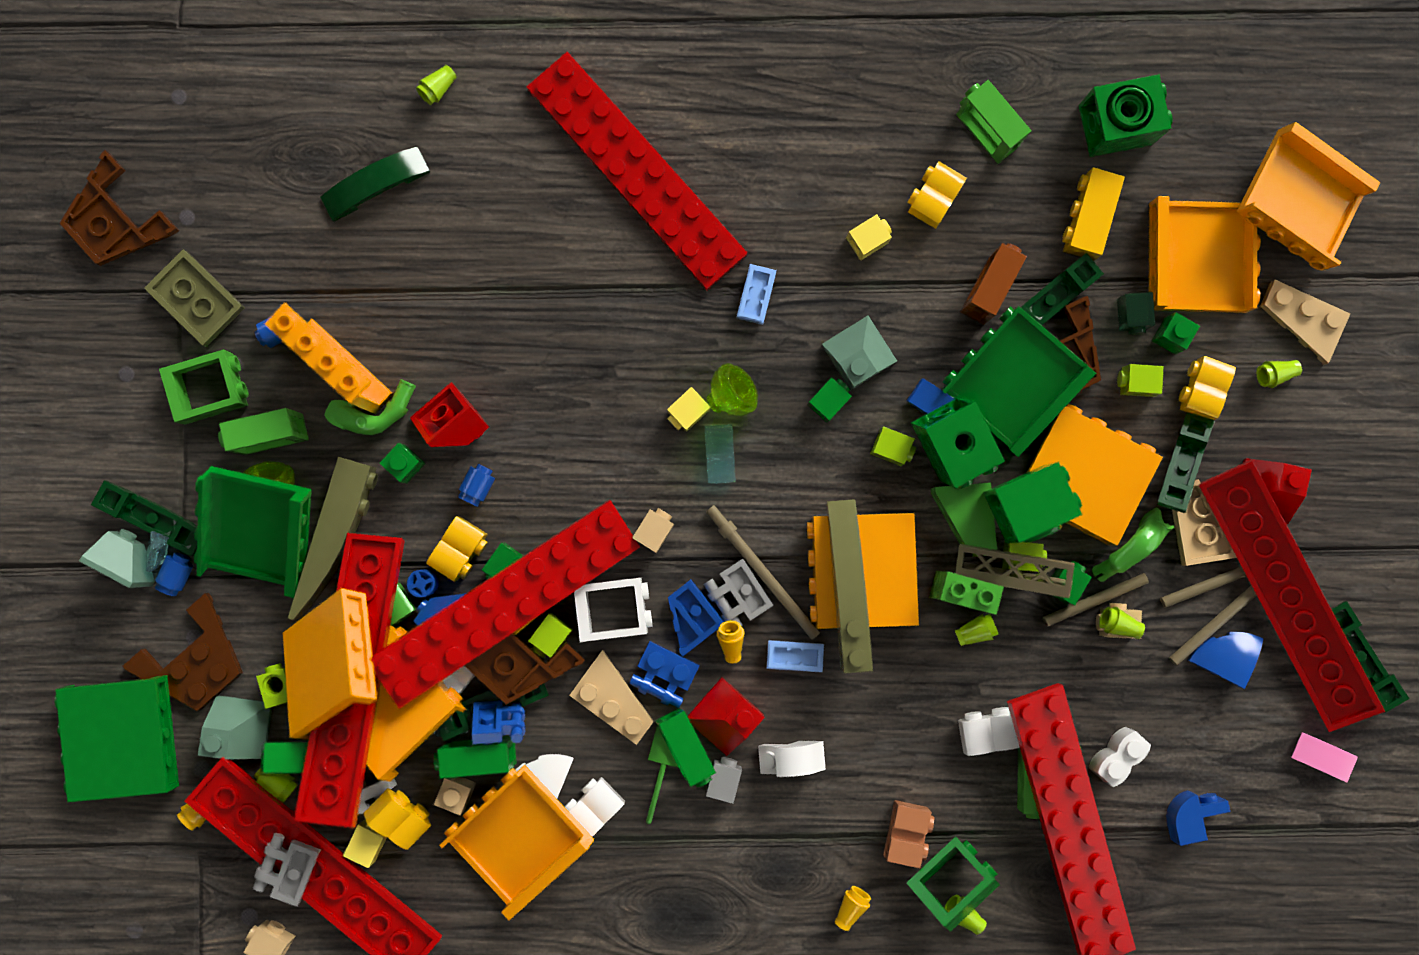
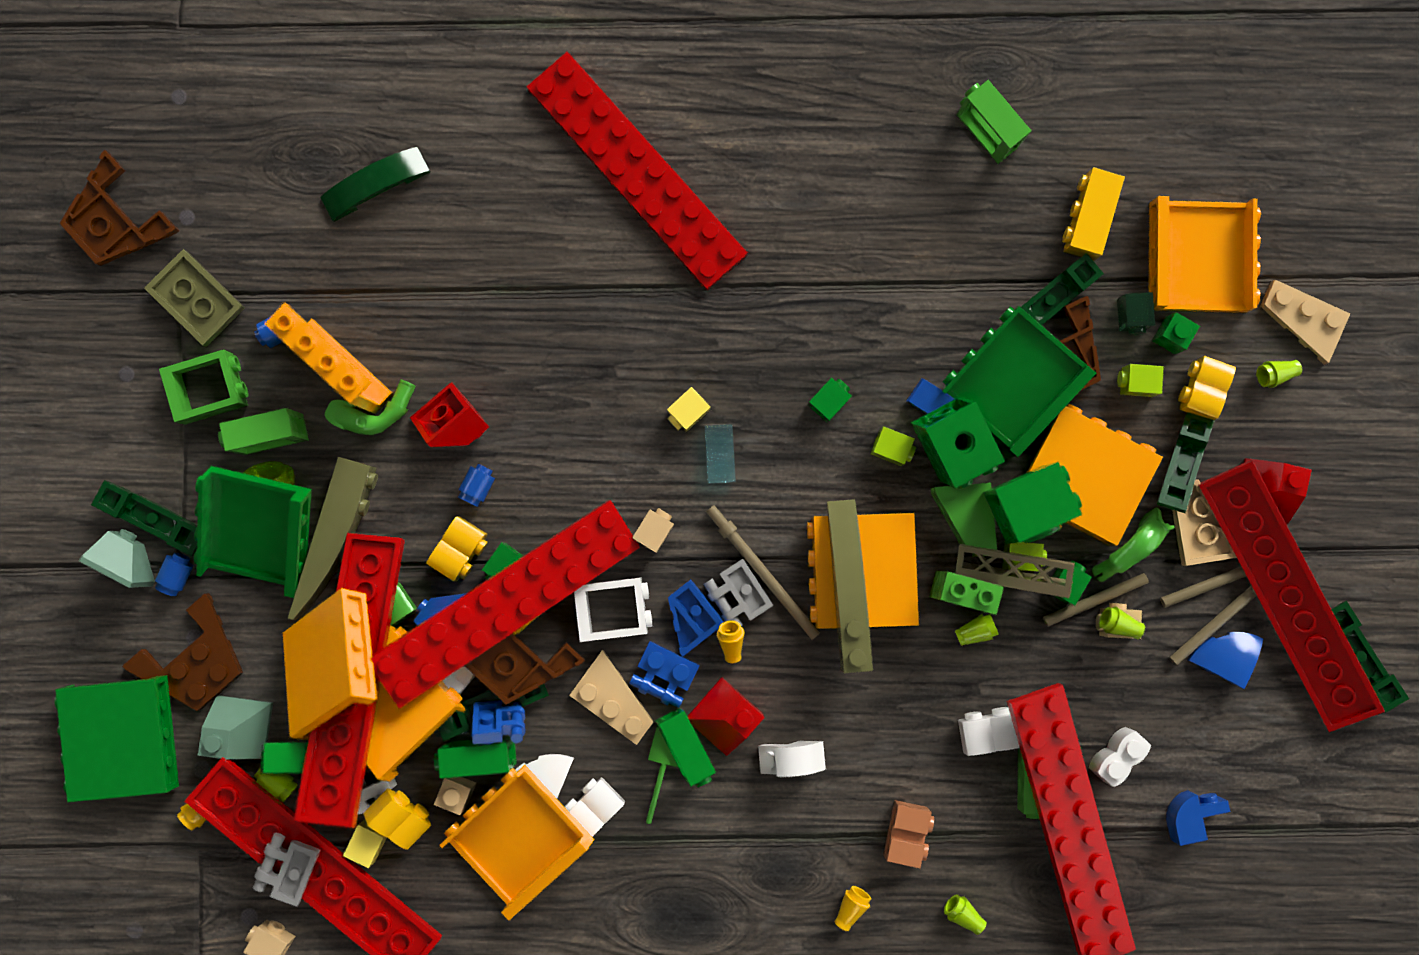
(156, 550): clear light blue slope -> none
(270, 695): lime brick -> none
(402, 463): green brick -> none
(417, 584): blue wheel -> none
(436, 84): lime cone -> none
(550, 636): lime brick -> none
(725, 780): light grey brick -> none
(732, 391): clear neon green piece -> none
(756, 294): light blue plate -> none
(795, 656): light blue plate -> none
(859, 352): sand green slope -> none
(869, 236): light yellow brick -> none
(936, 195): yellow brick -> none
(967, 904): green window -> none
(993, 283): dark orange window -> none
(1125, 115): green brick -> none
(1305, 195): light orange panel -> none
(1324, 757): bright pink slope -> none

